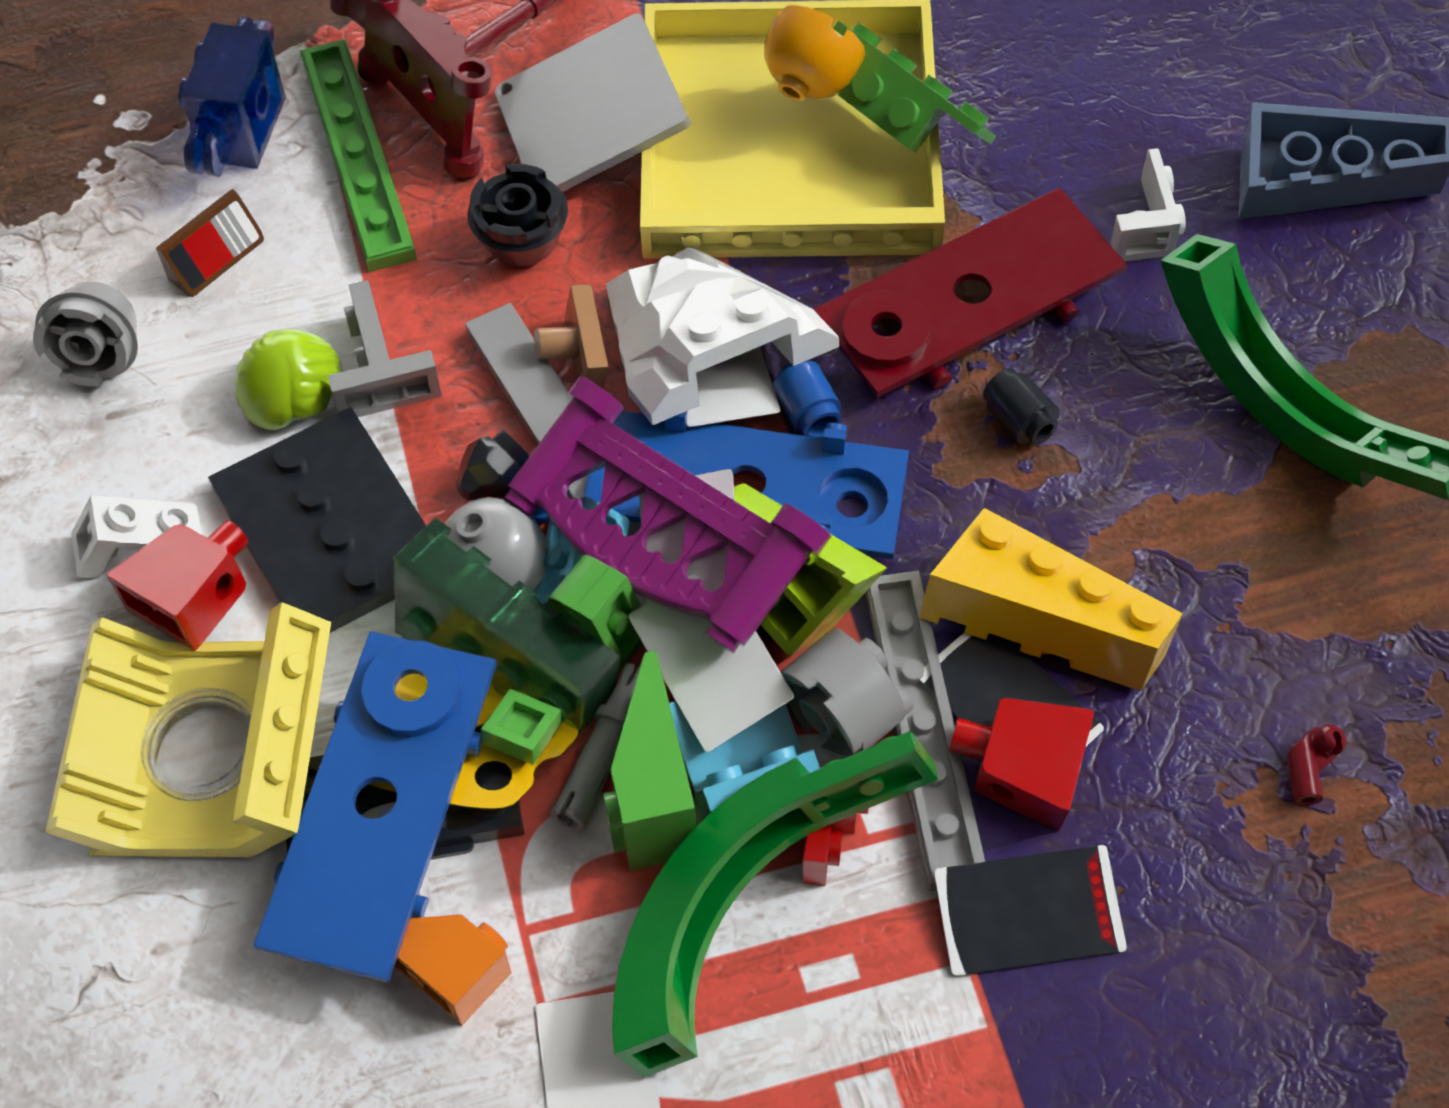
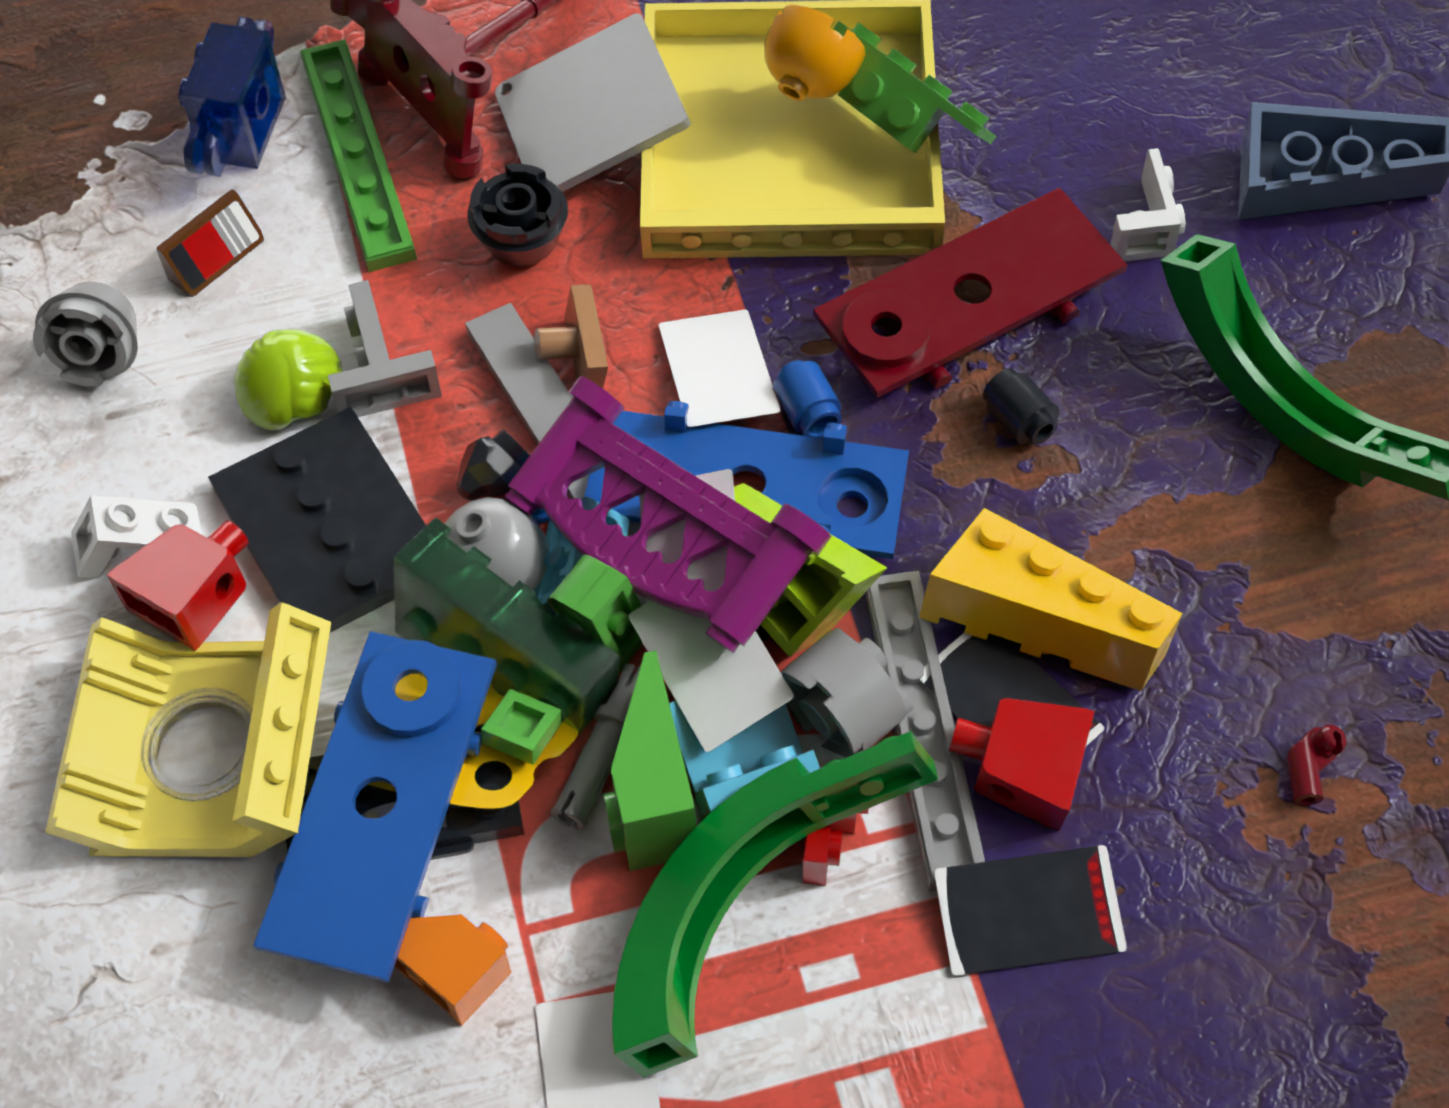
(695, 315): white wedge -> none

